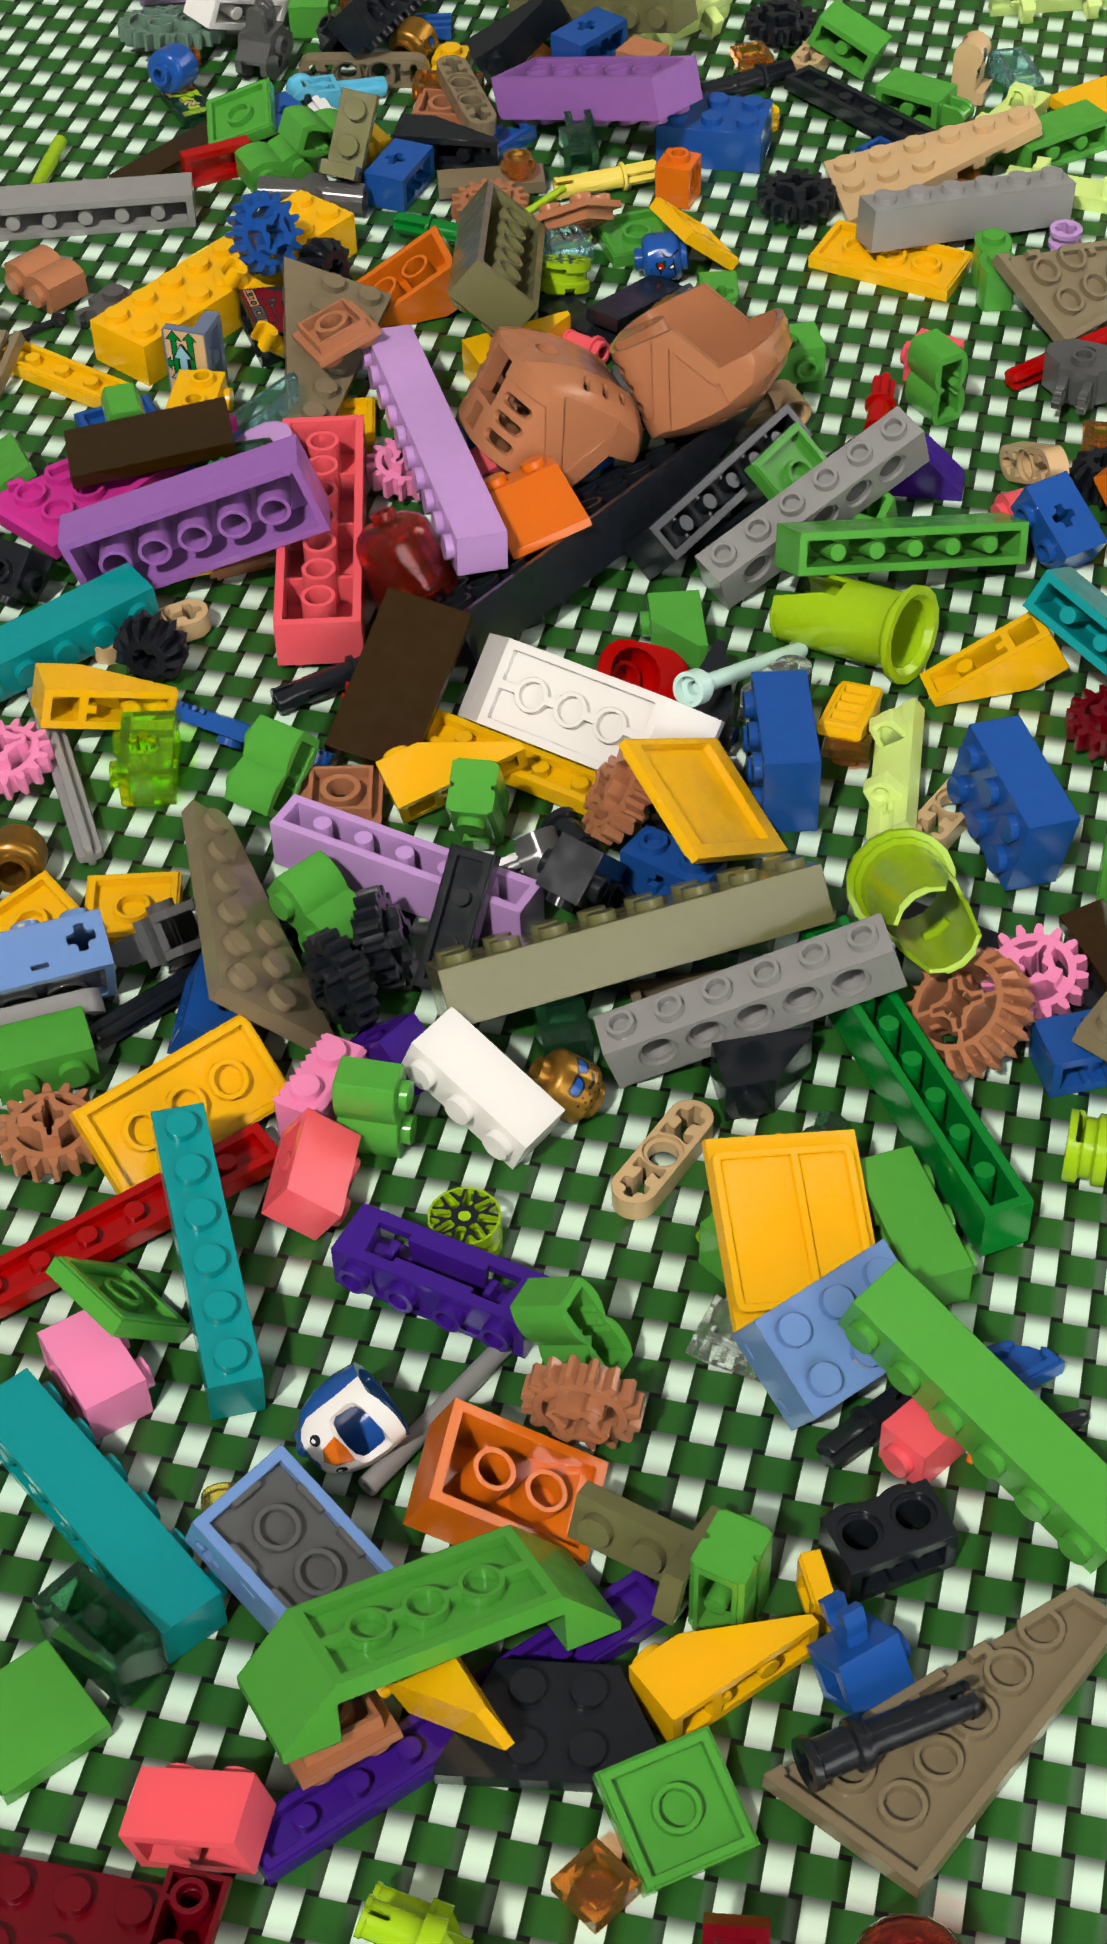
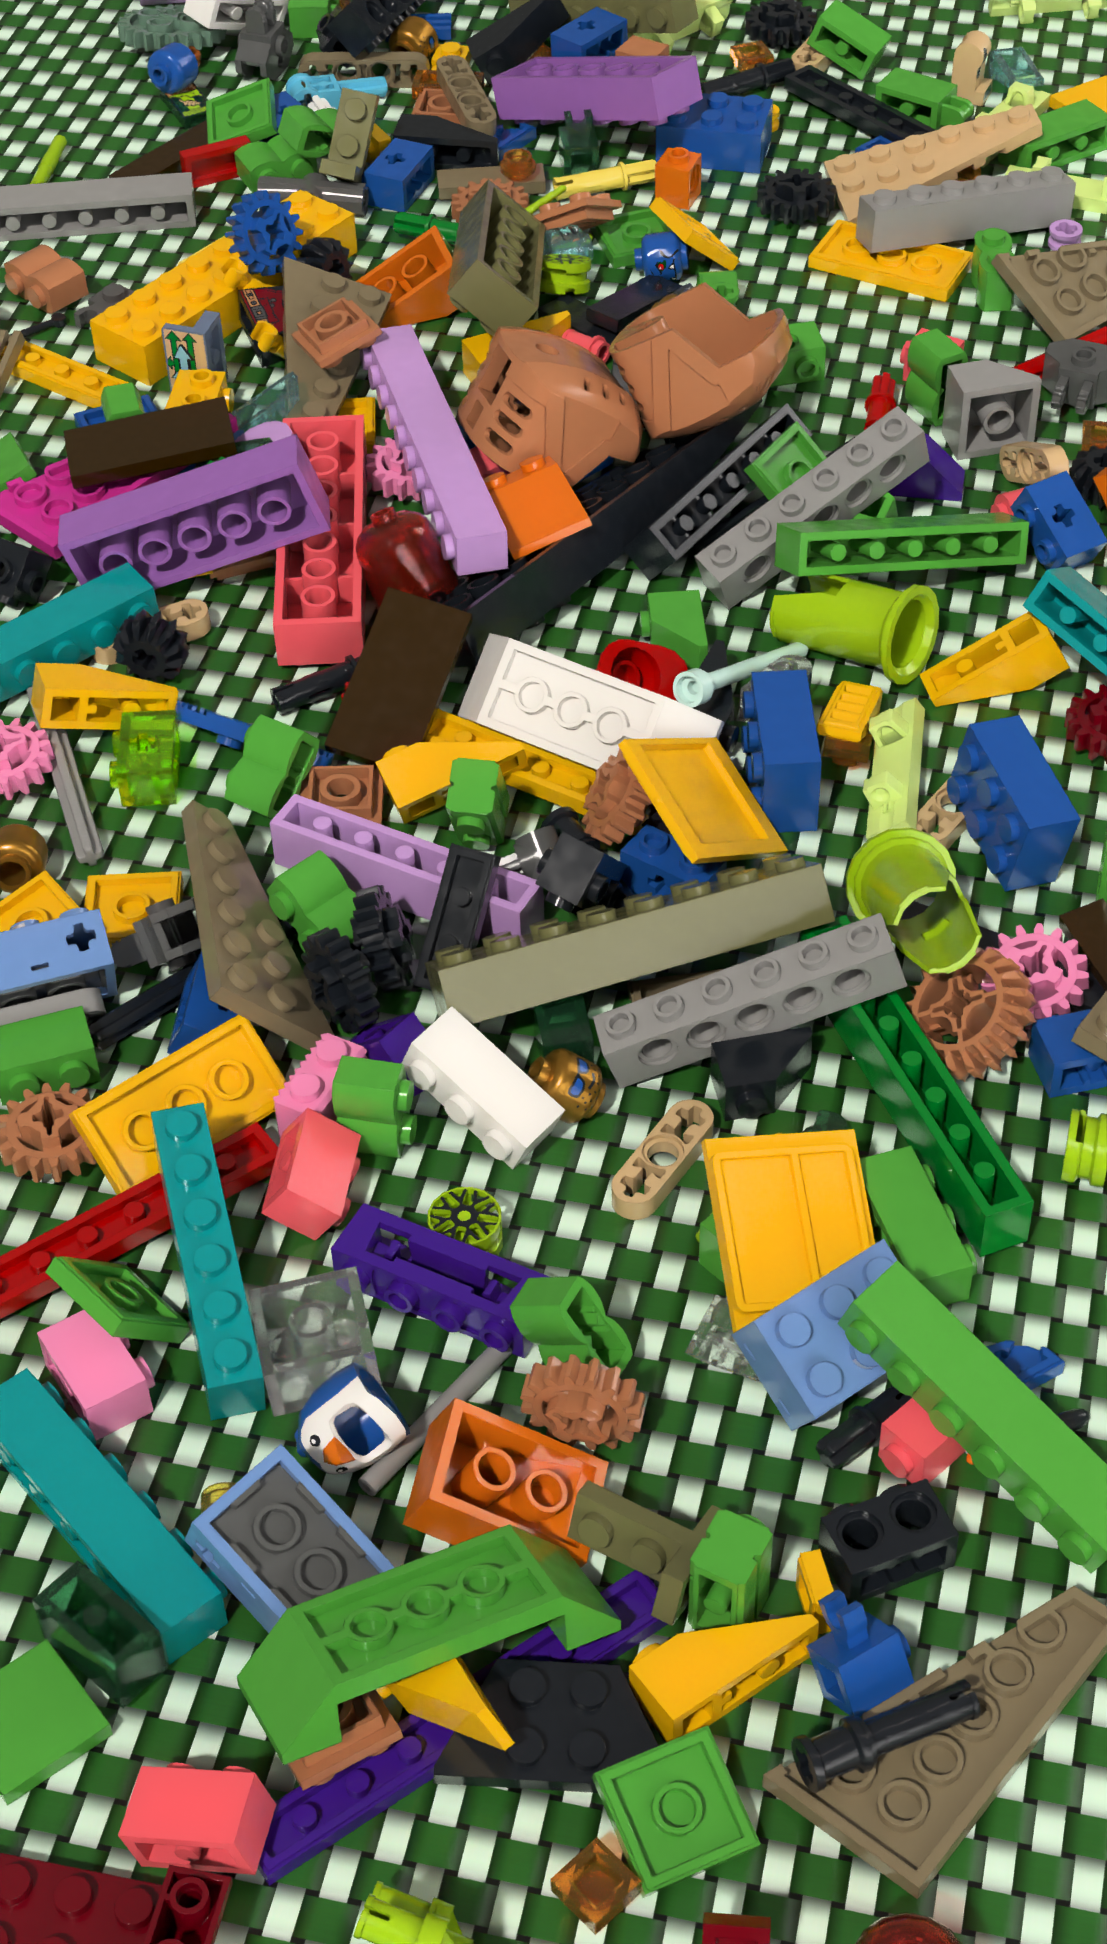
(309, 1333): none -> clear brick
(779, 394): tan axle -> none
(988, 407): none -> light grey slope

